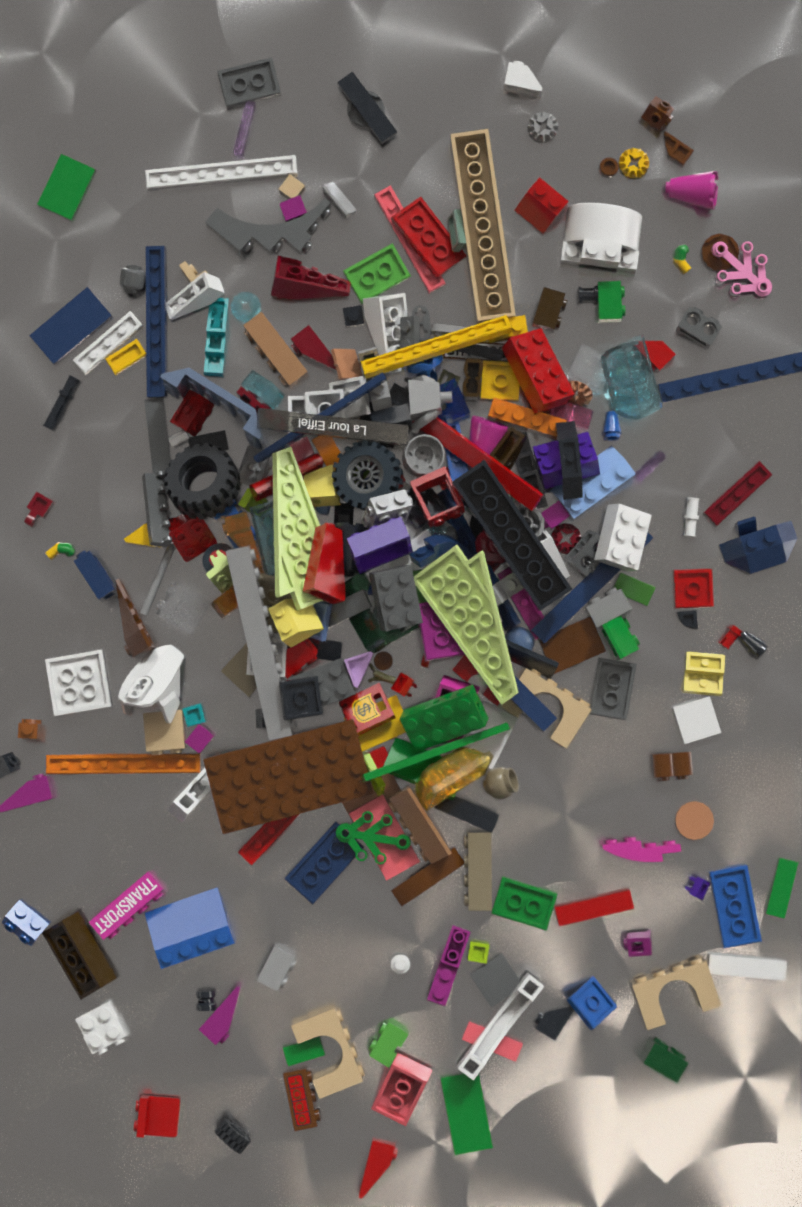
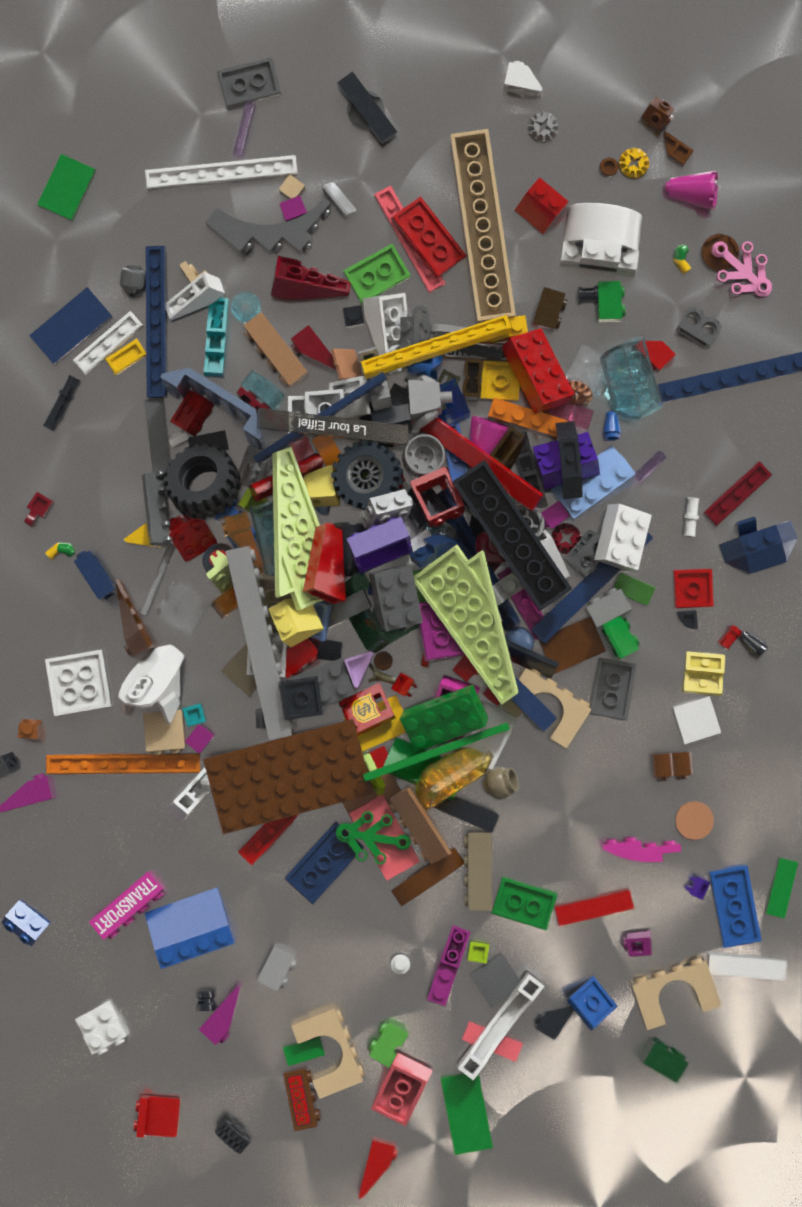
(79, 955): dark brown slope -> none
(344, 513): black slope -> none
(456, 230): sand green tile -> none

